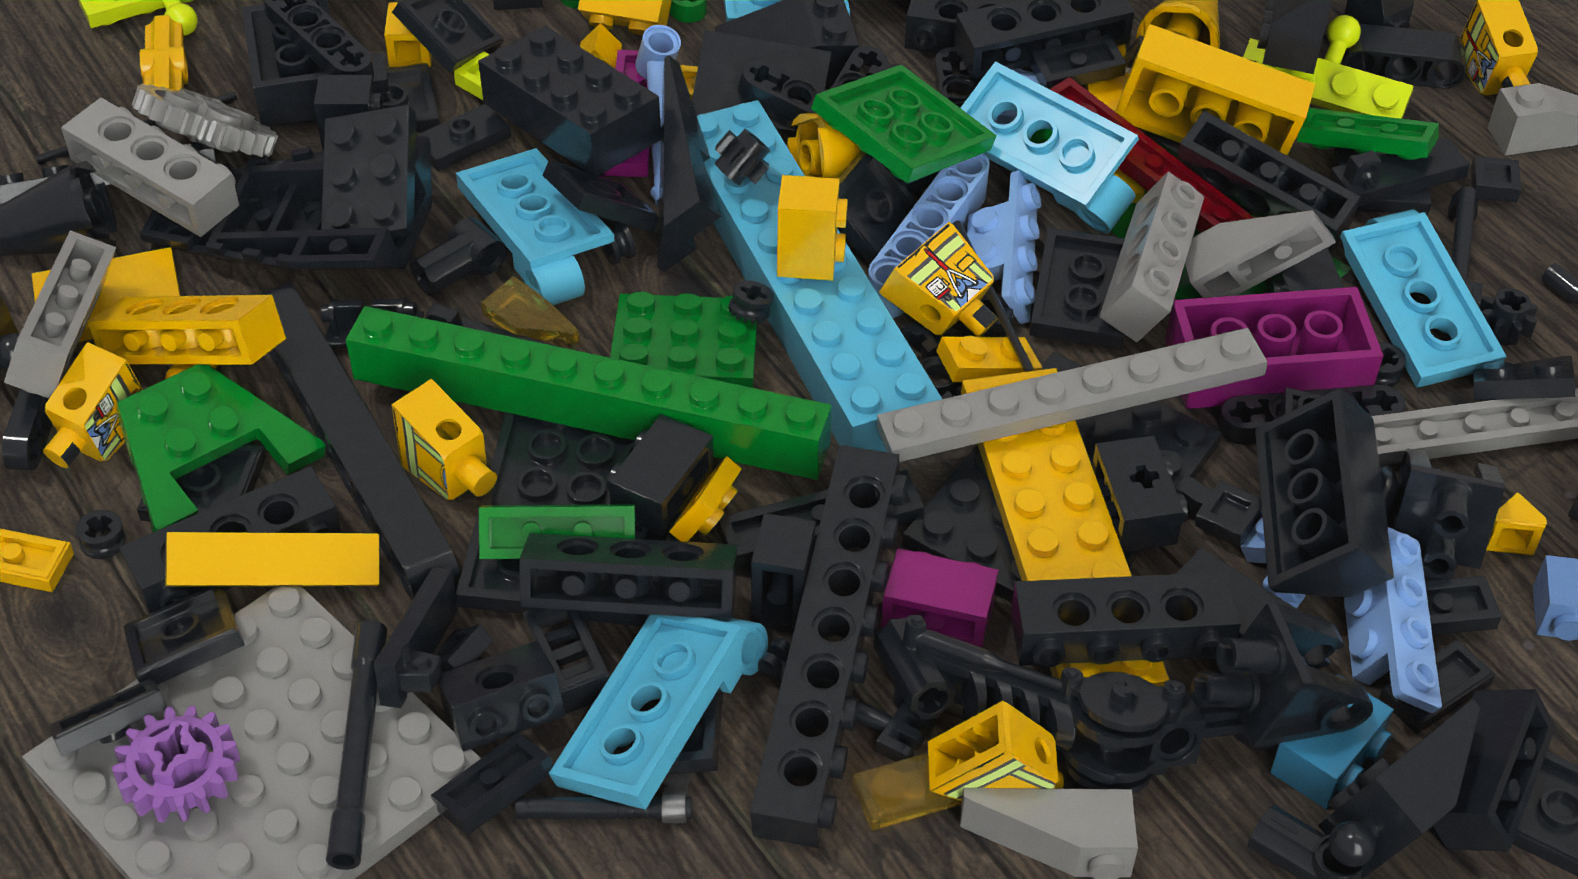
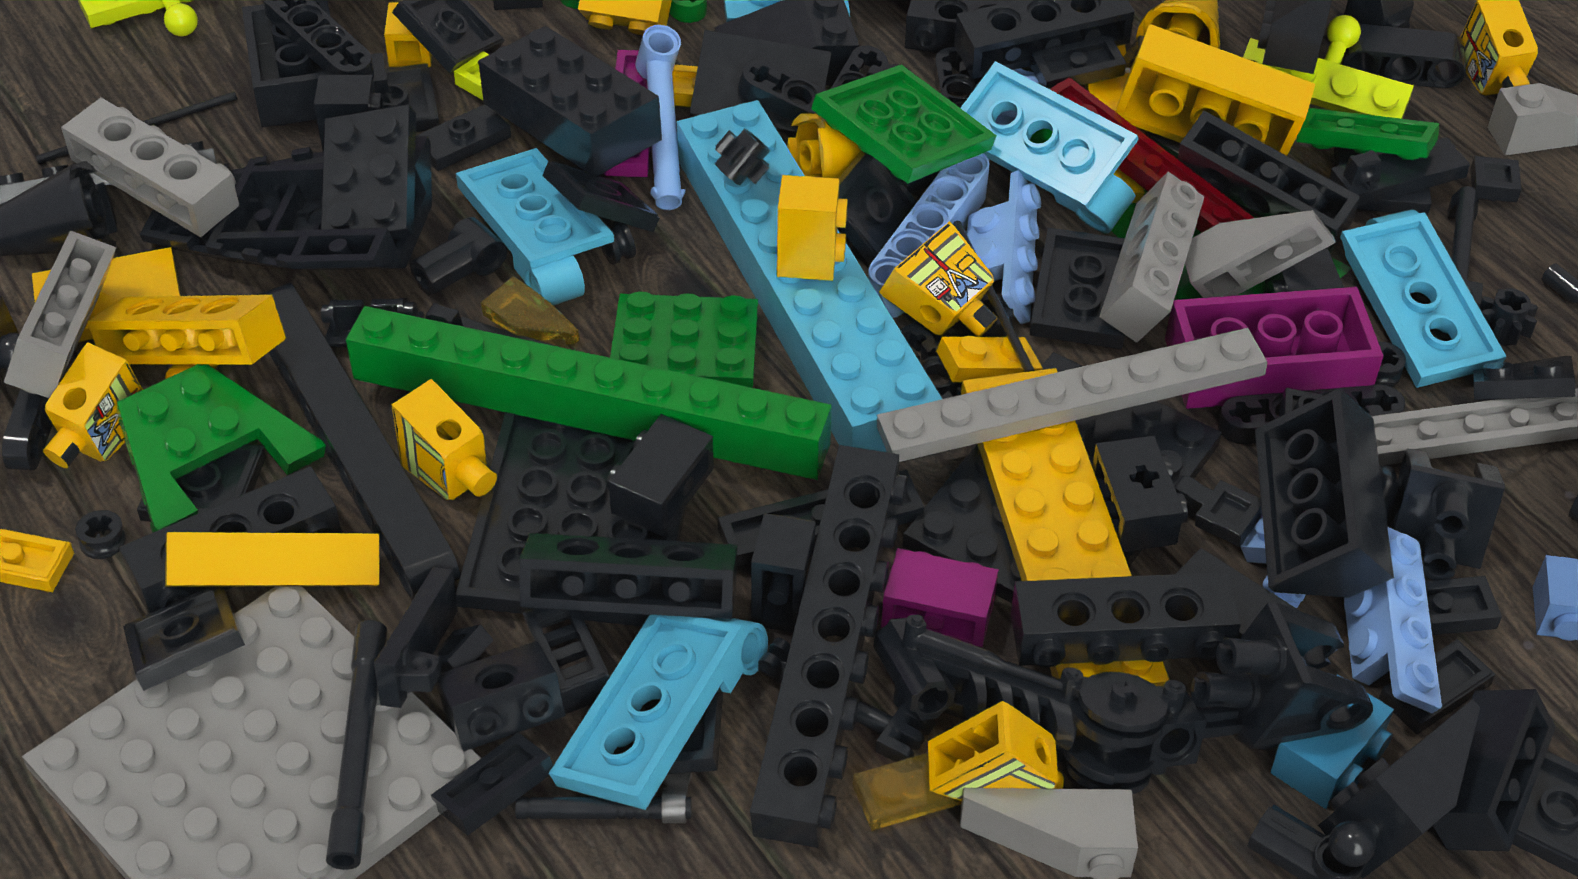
(108, 718): black plate -> none
(164, 55): yellow piece -> none
(176, 763): medium lavender gear -> none
(204, 120): light grey gear -> none
(507, 527): green plate -> none
(602, 45): yellow slope -> none
(684, 186): black wedge -> none
(708, 502): yellow plate -> none
(751, 301): black bush -> none
(1517, 527): yellow slope -> none

